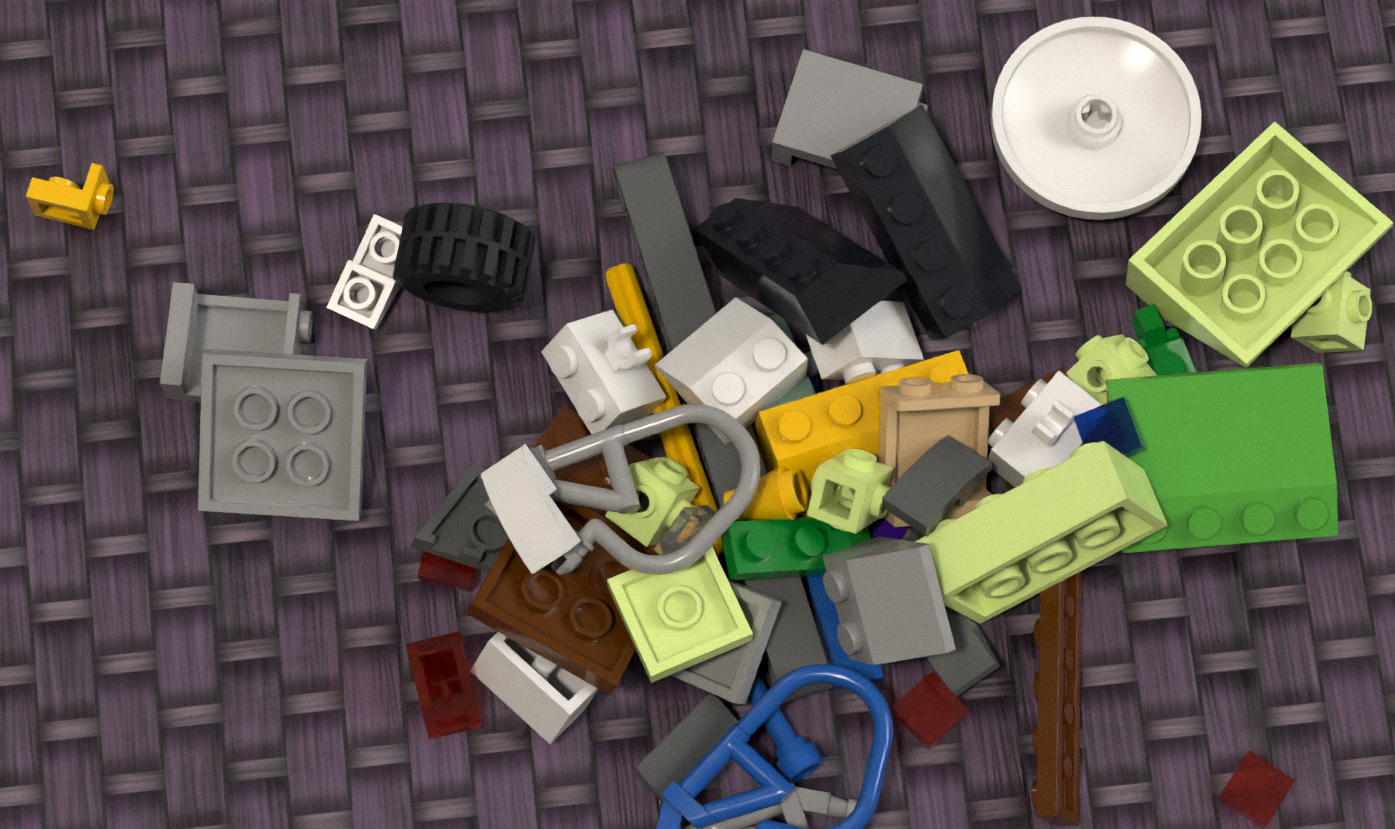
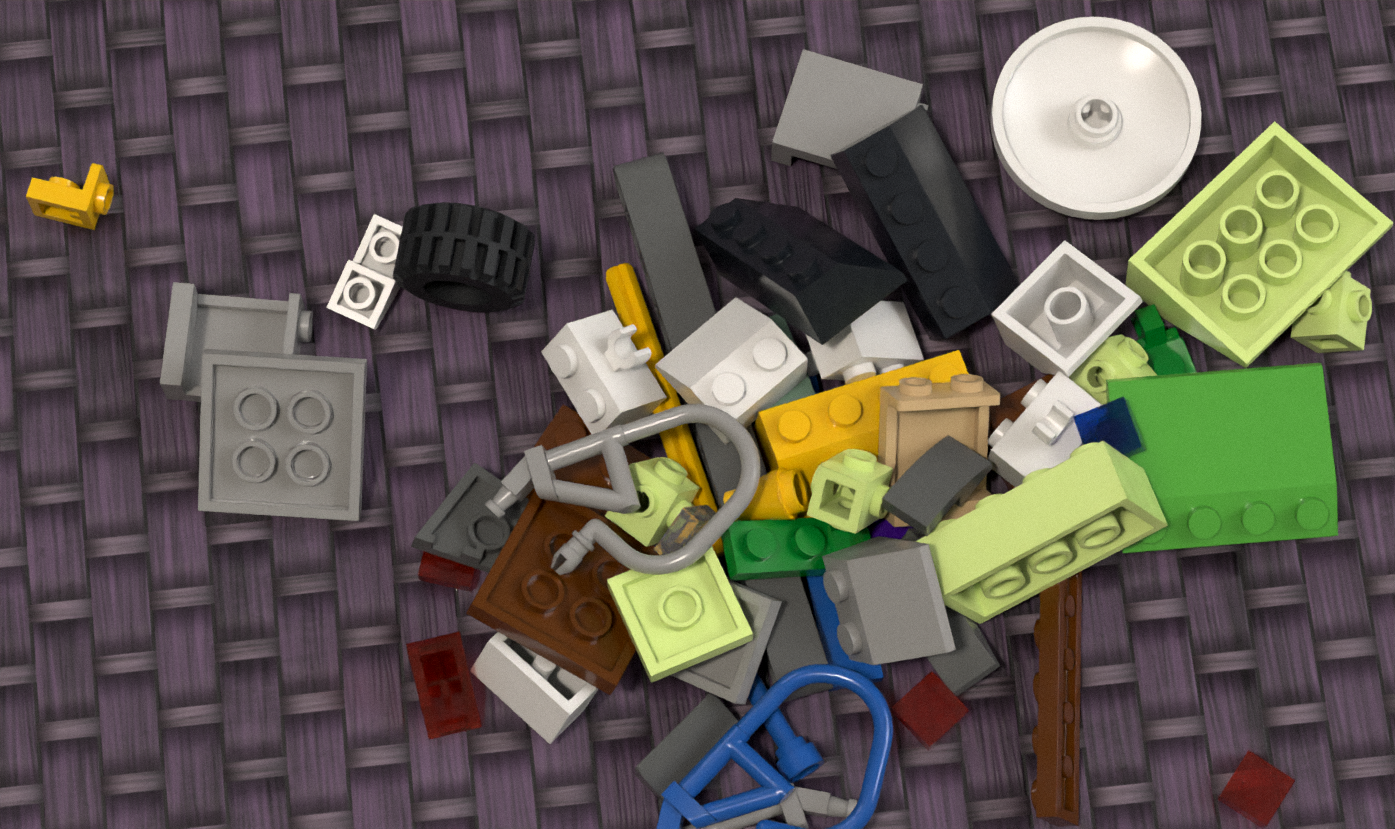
(526, 511): white slope -> none
(1063, 311): none -> white slope

